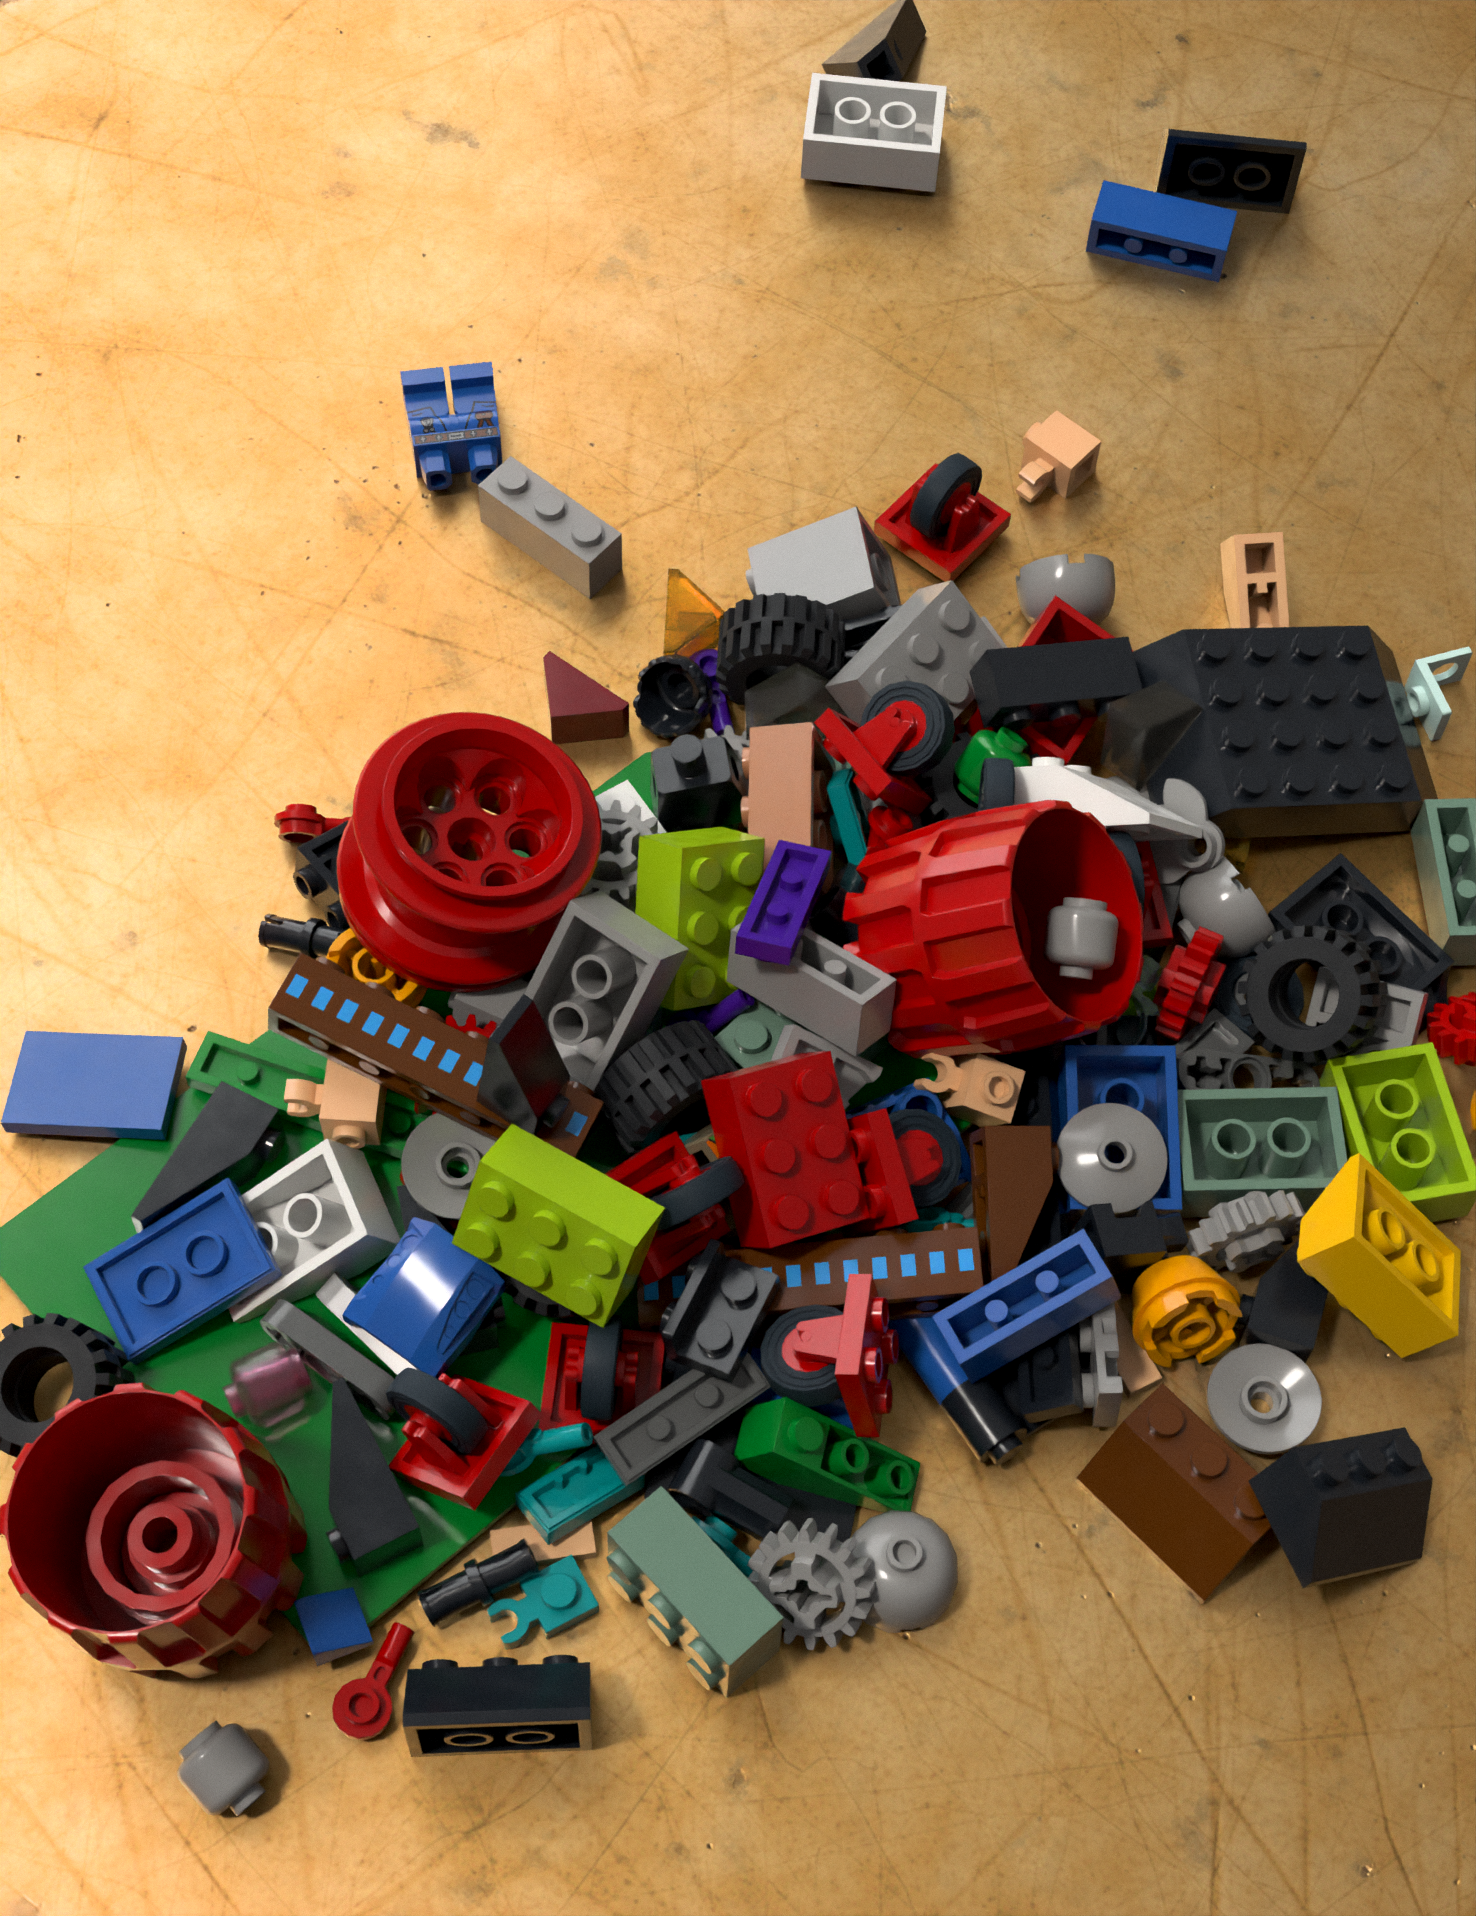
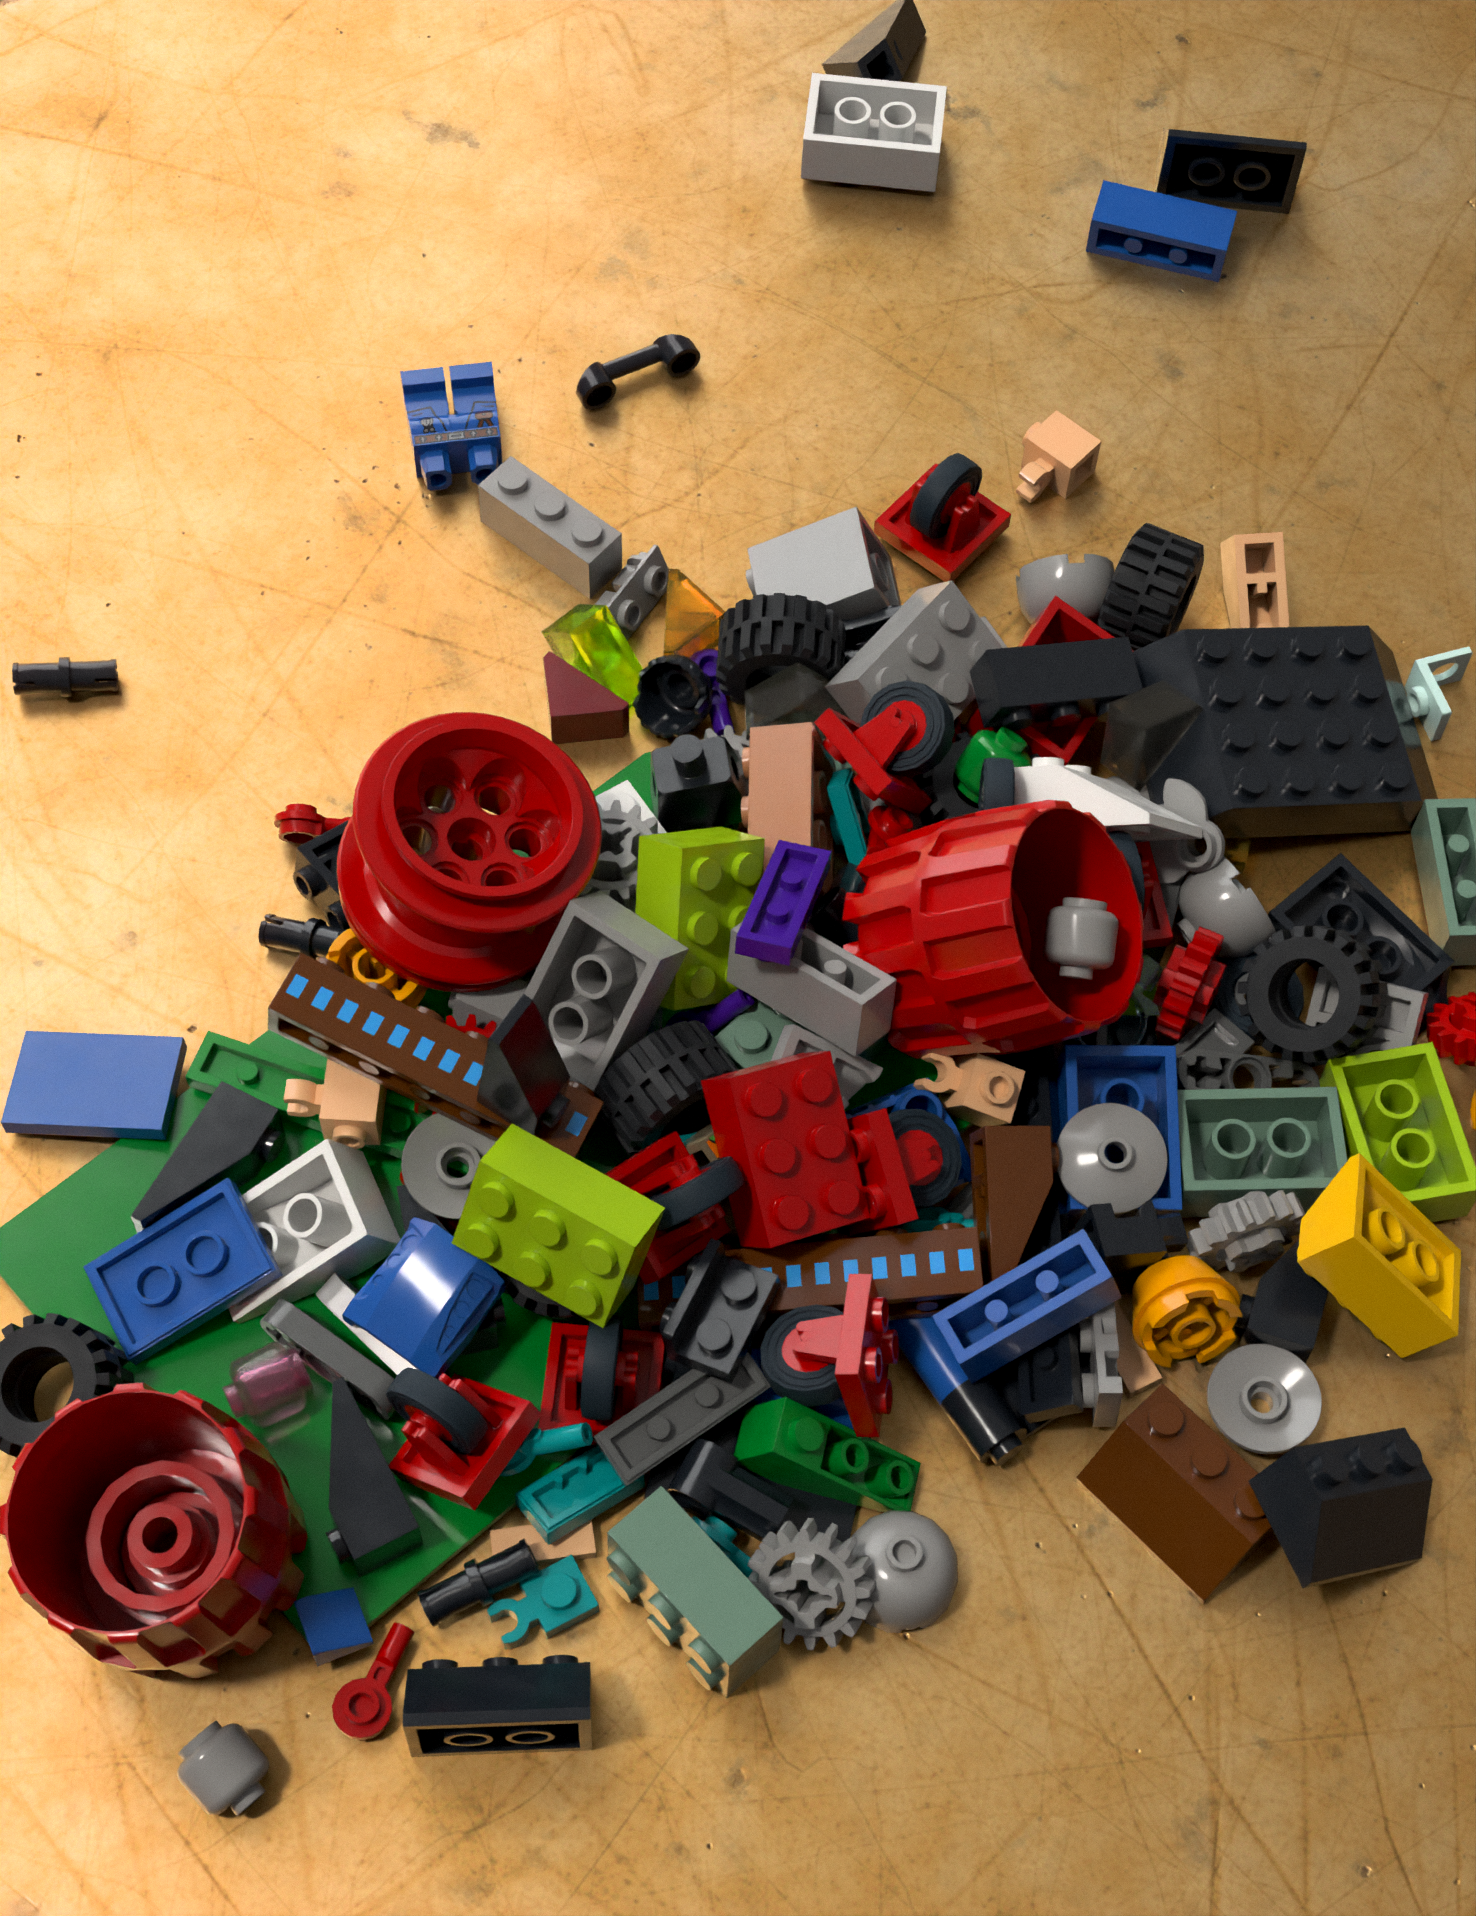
(65, 676): none -> black pin
(596, 646): none -> clear neon green slope
(638, 590): none -> light grey hinge
(674, 352): none -> black bar
(1151, 586): none -> black tyre

